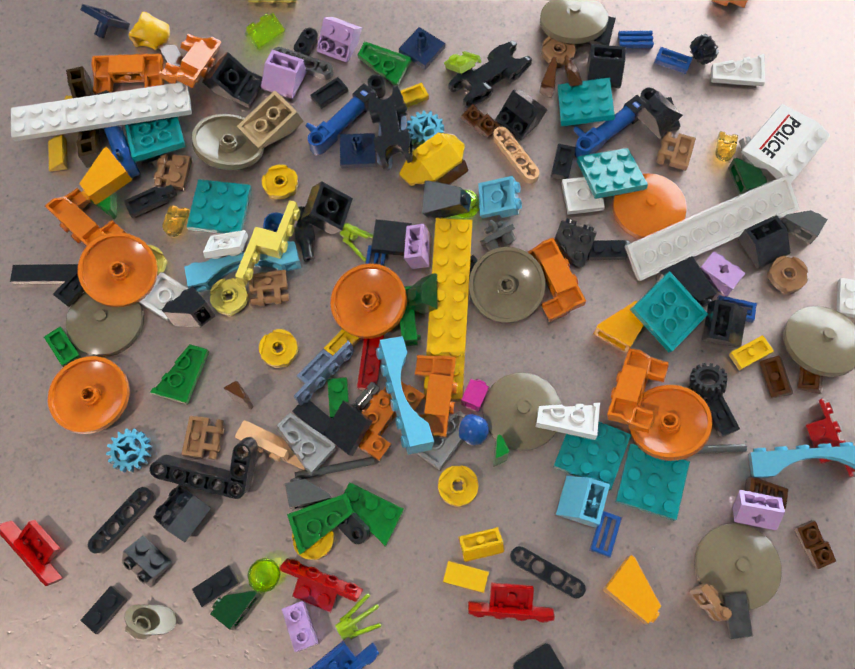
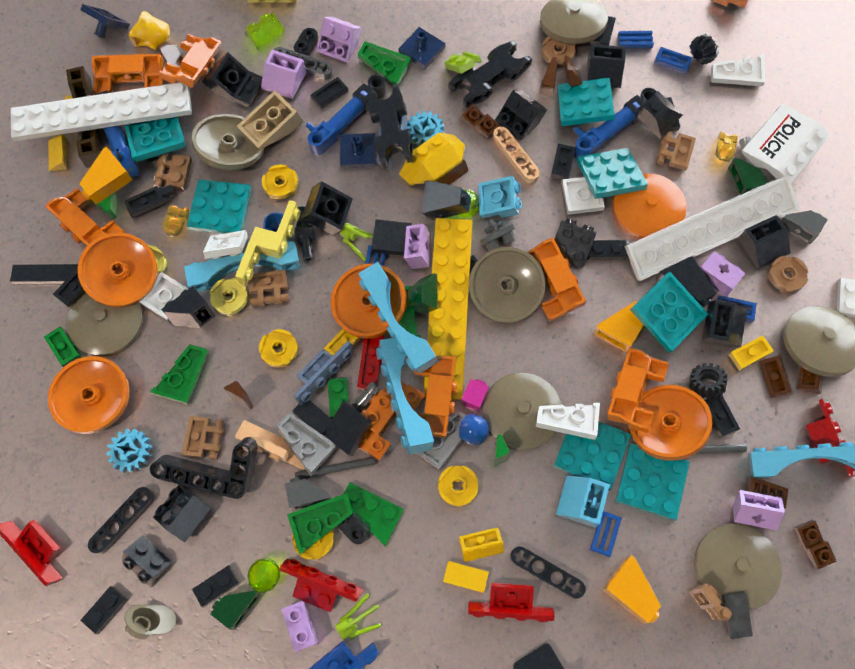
(414, 94): yellow tile -> none
(417, 349): none -> medium azure arch

